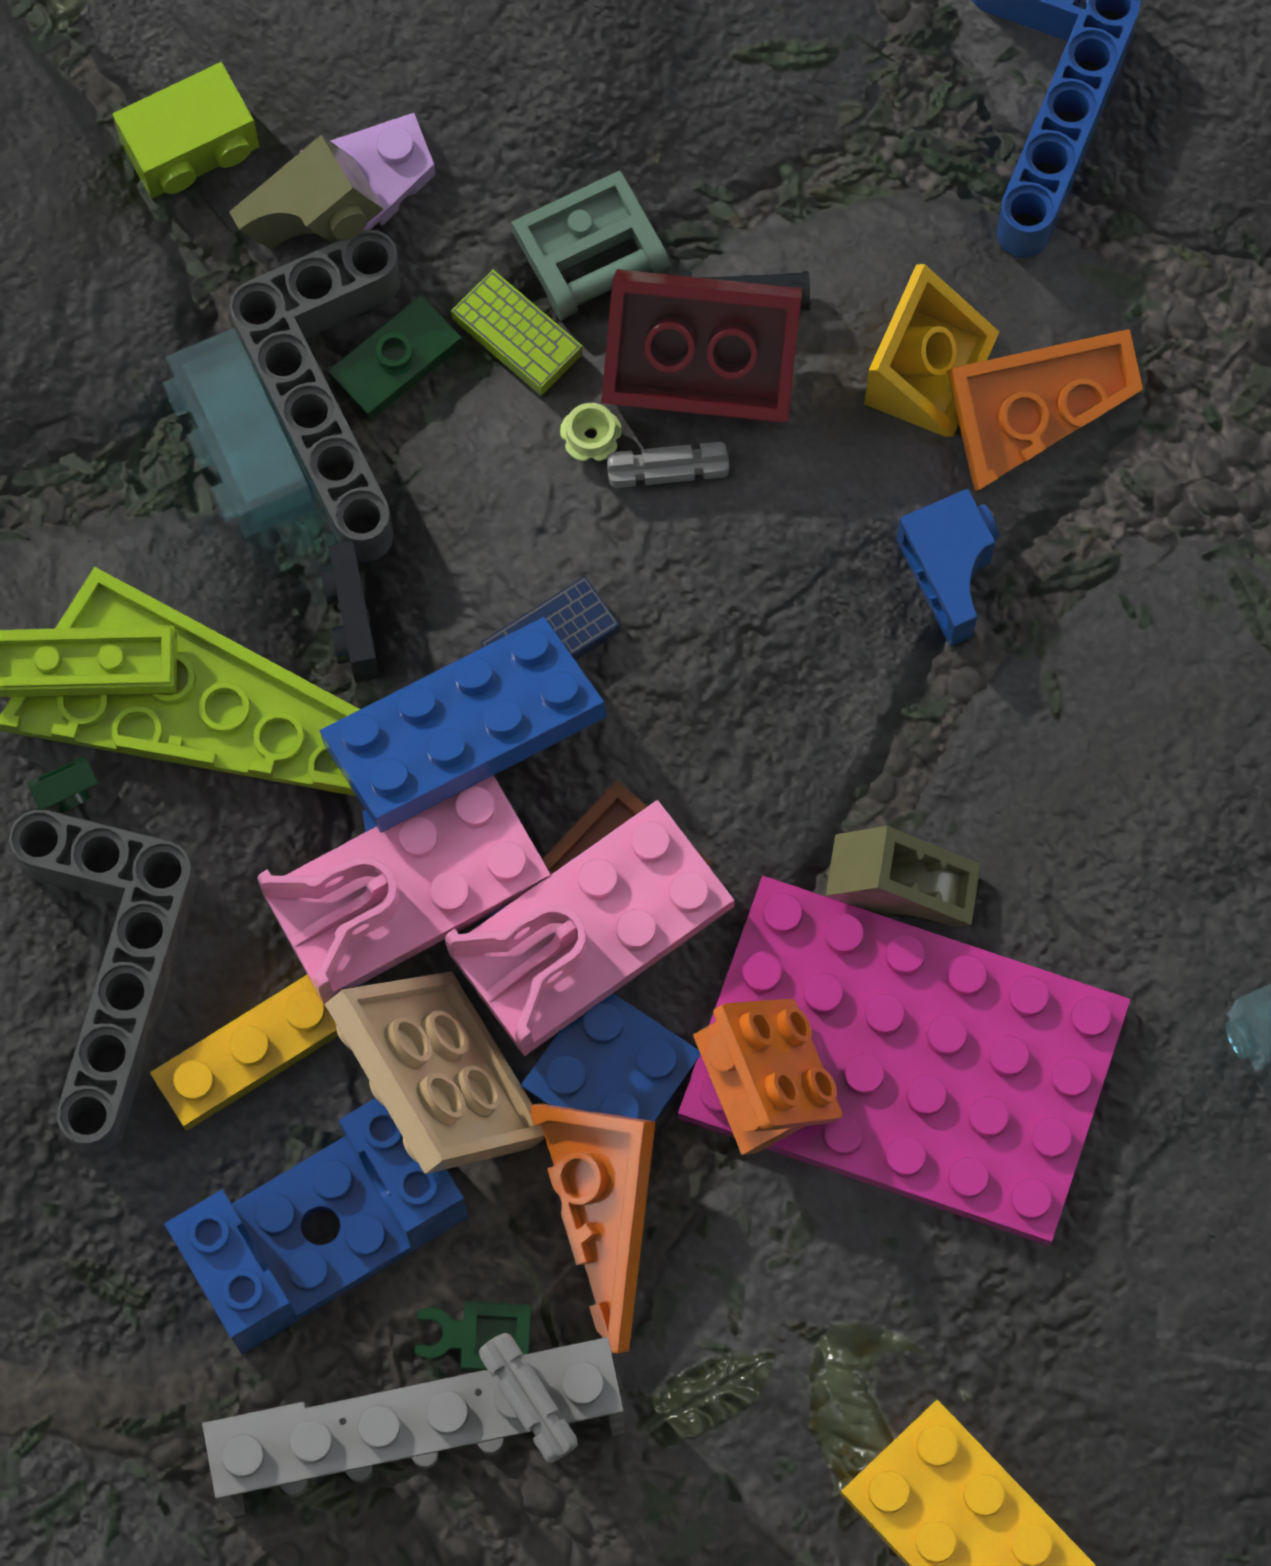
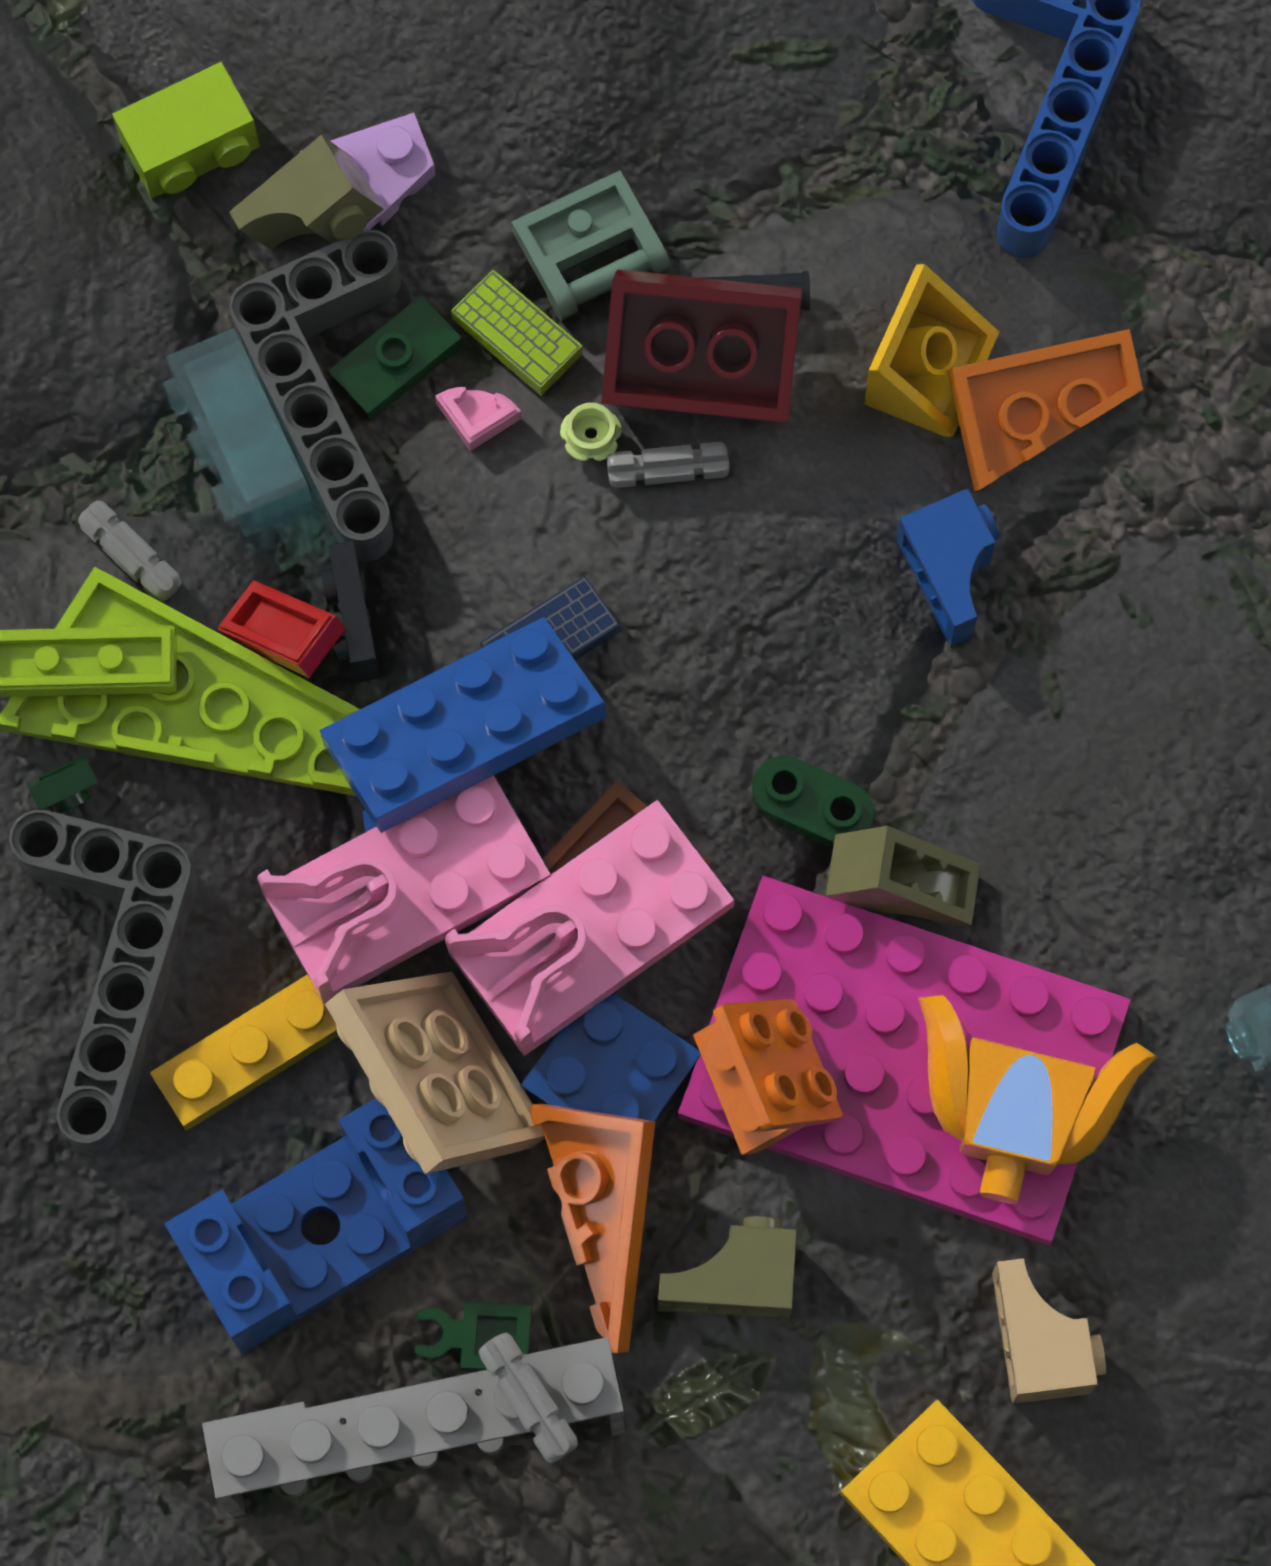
(129, 551): none -> light grey axle
(281, 628): none -> red tile
(477, 414): none -> bright pink tile
(743, 1279): none -> olive arch
(810, 804): none -> dark green plate
(1020, 1104): none -> light orange torso
(1042, 1348): none -> tan arch

